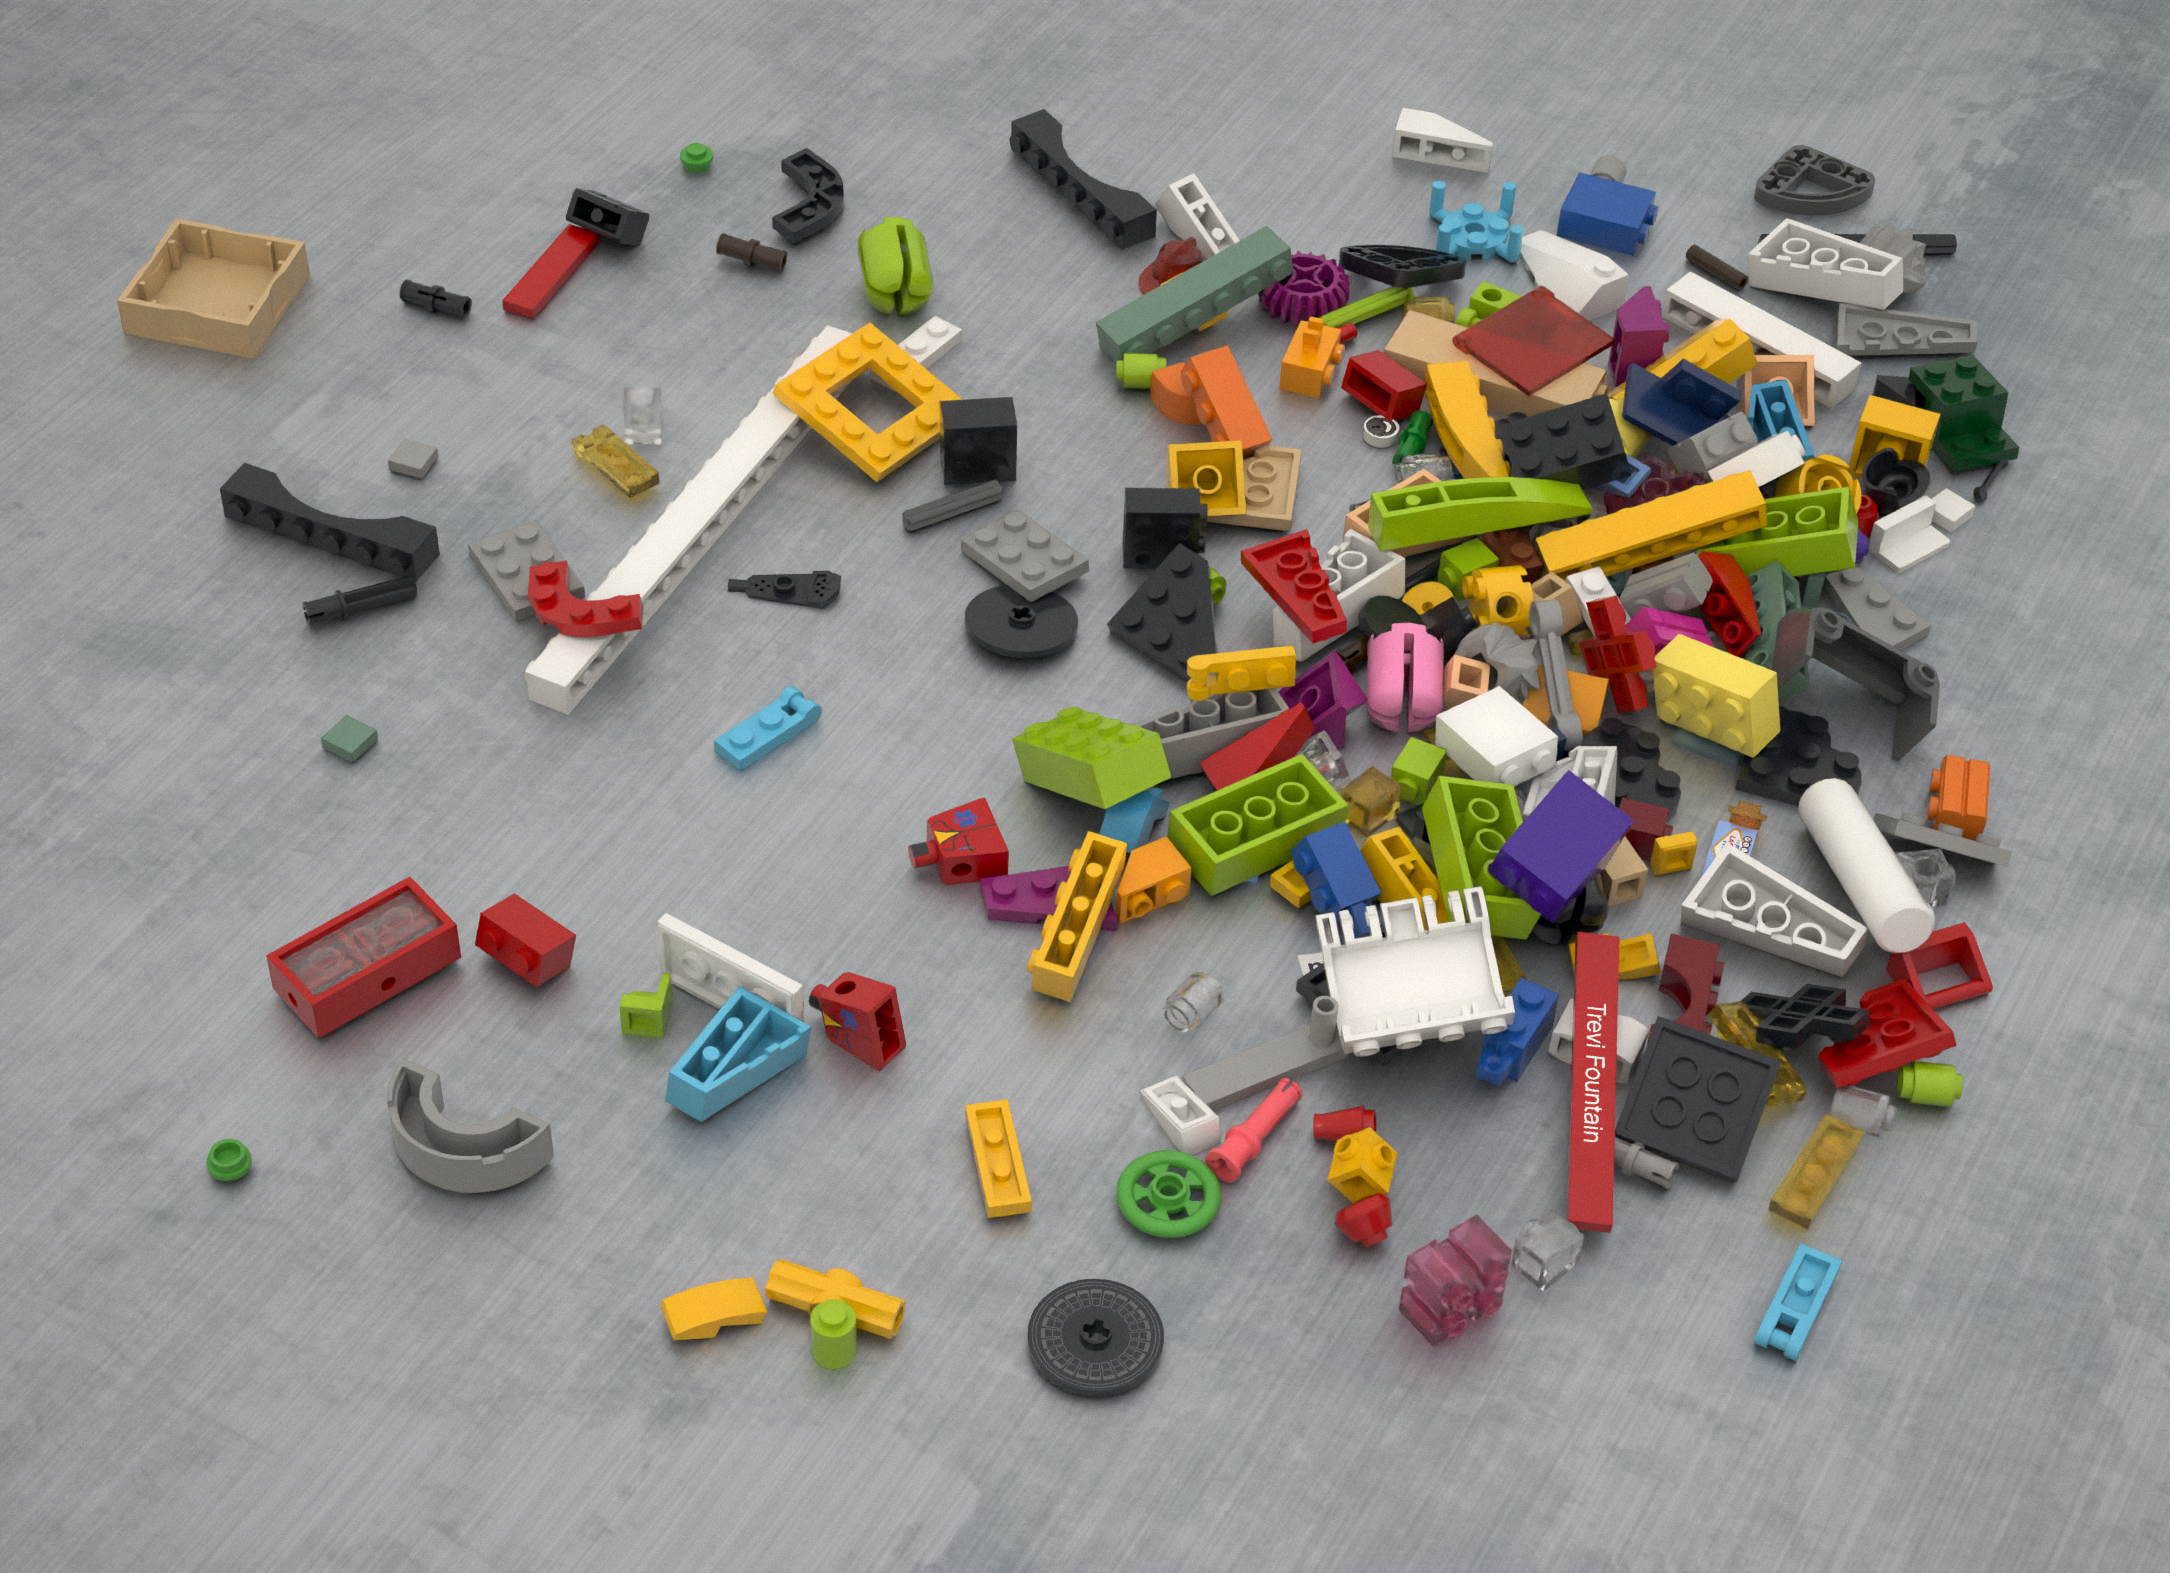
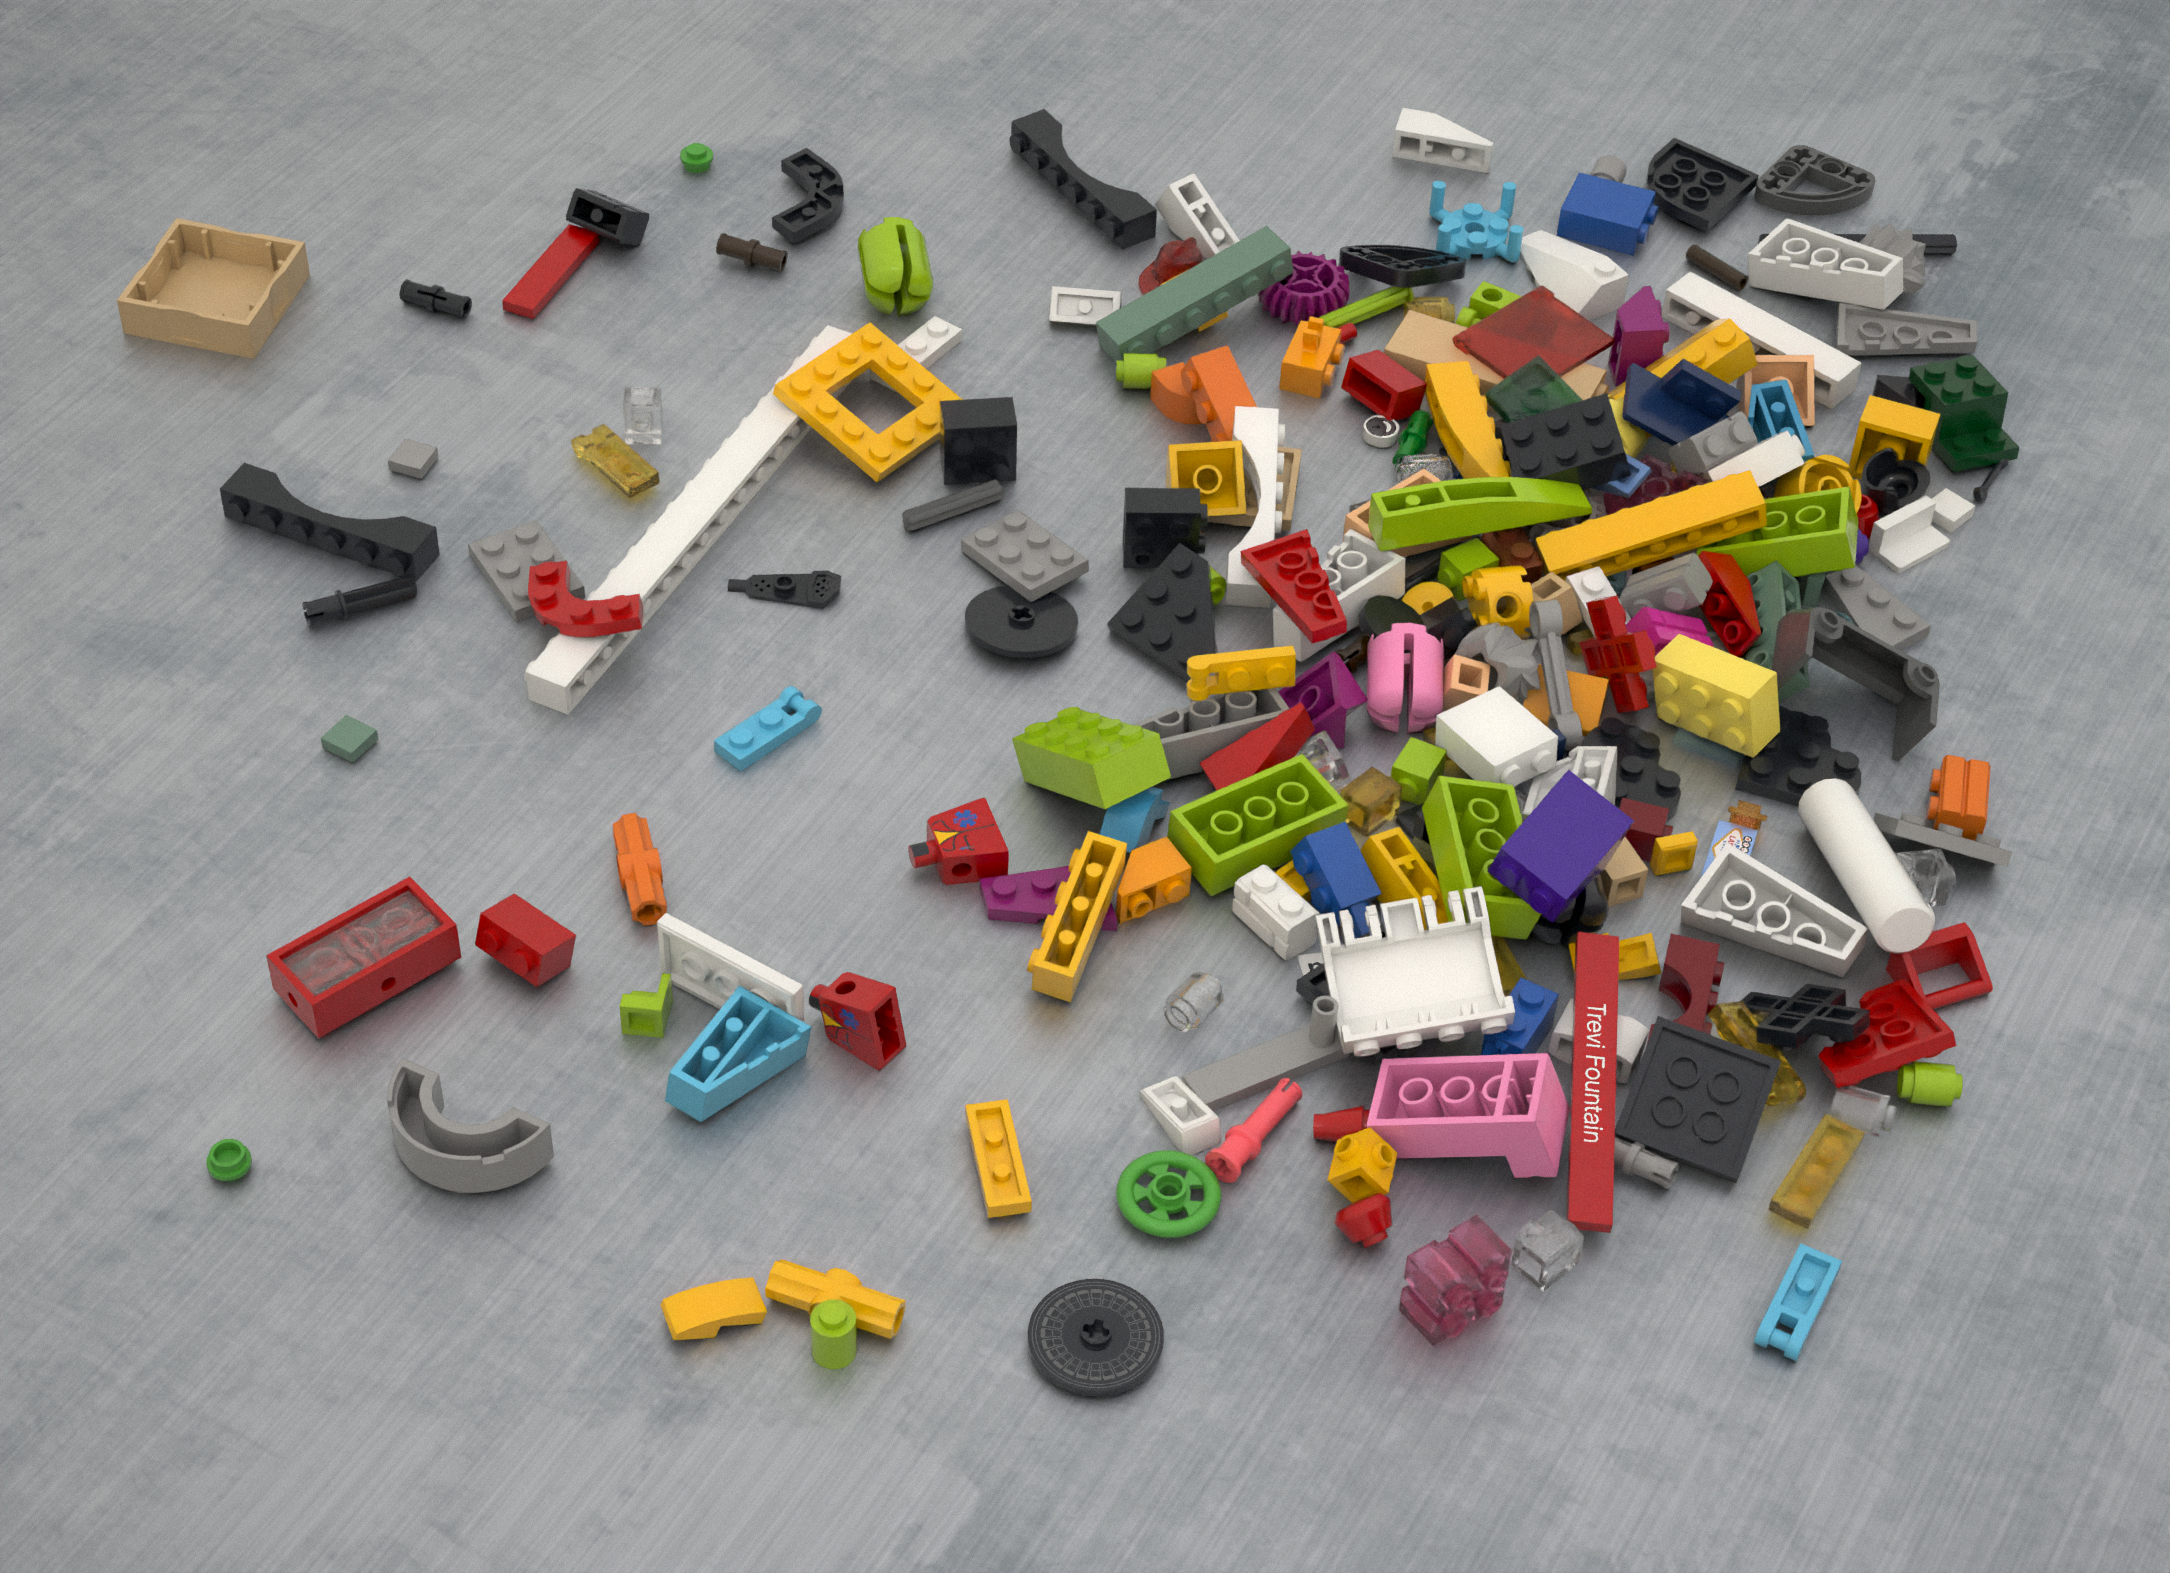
(639, 869): none -> orange piece
(1082, 305): none -> white panel
(1261, 464): none -> white arch
(1275, 912): none -> white brick
(1473, 1109): none -> bright pink hinge
(1530, 392): none -> clear green tile
(1696, 184): none -> black plate

